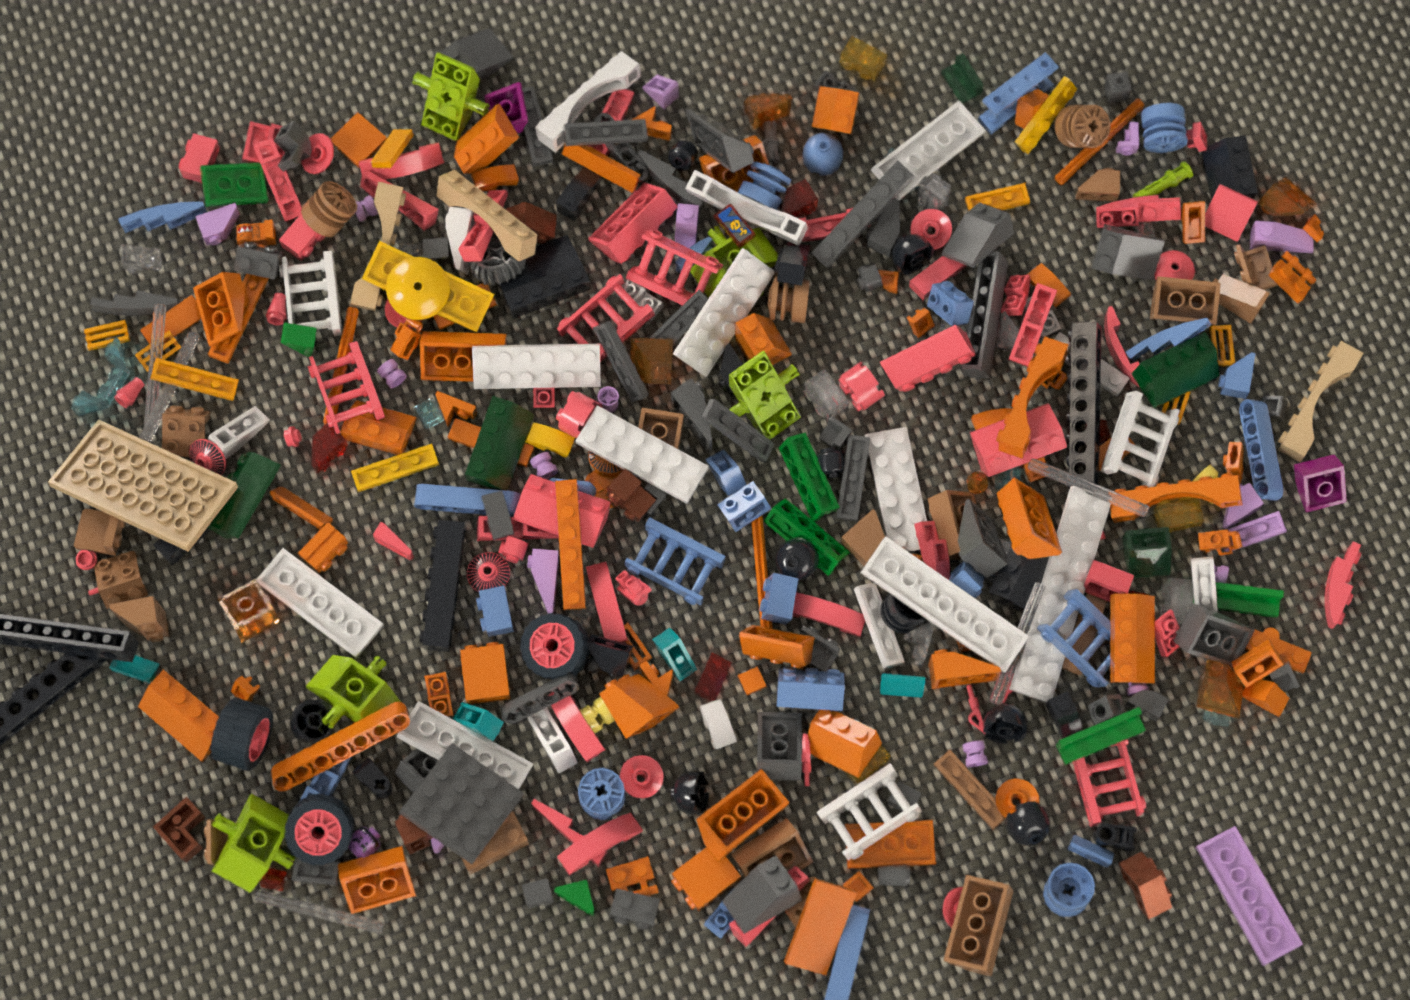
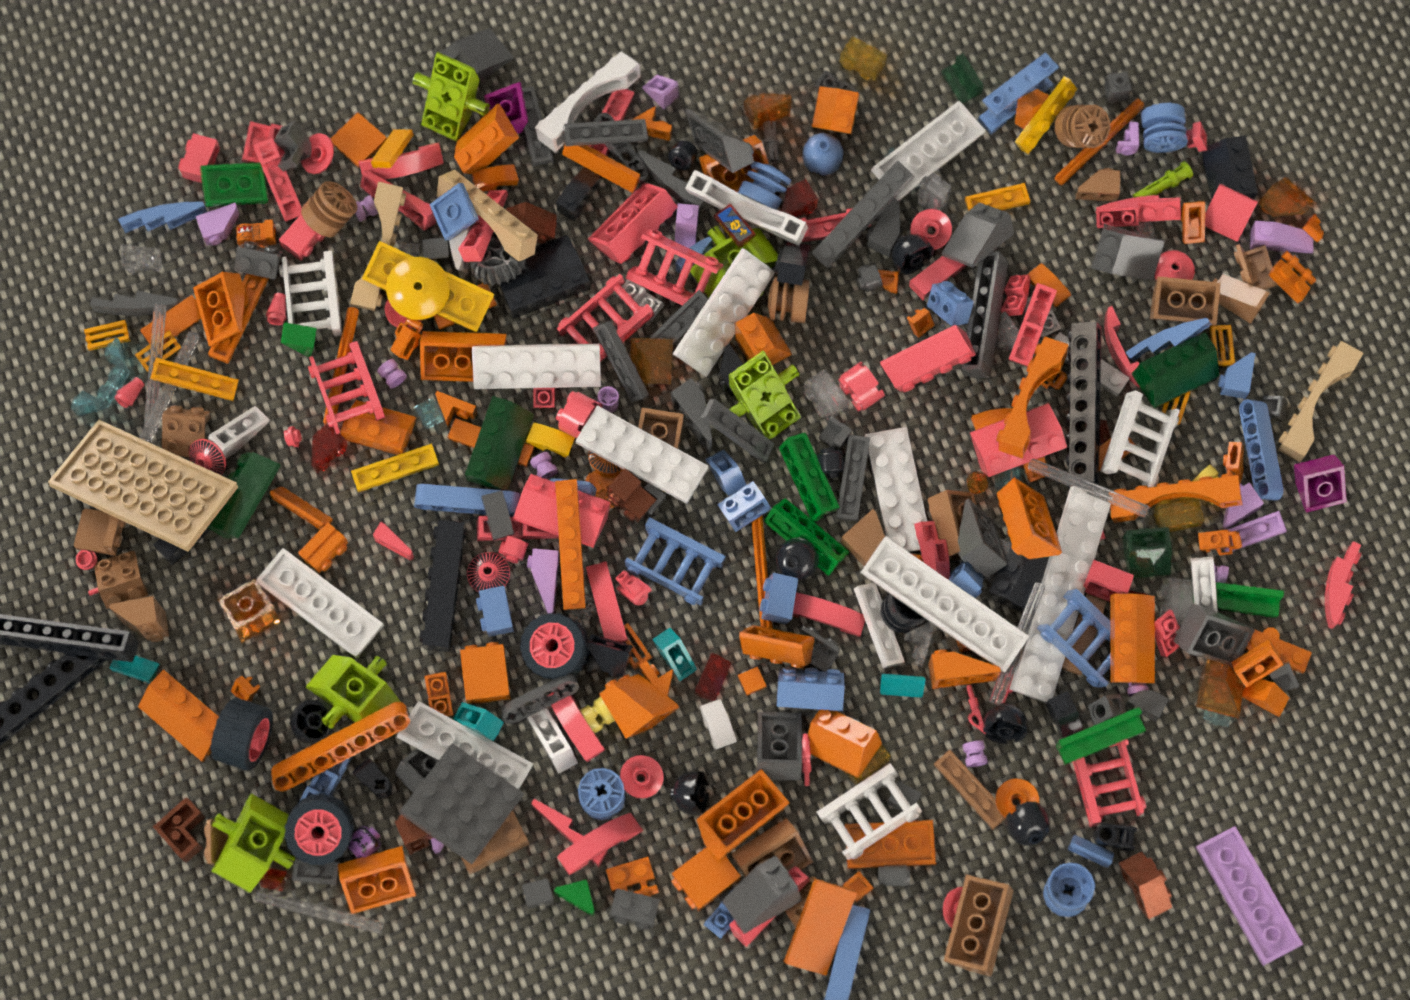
(454, 211): none -> medium blue tile

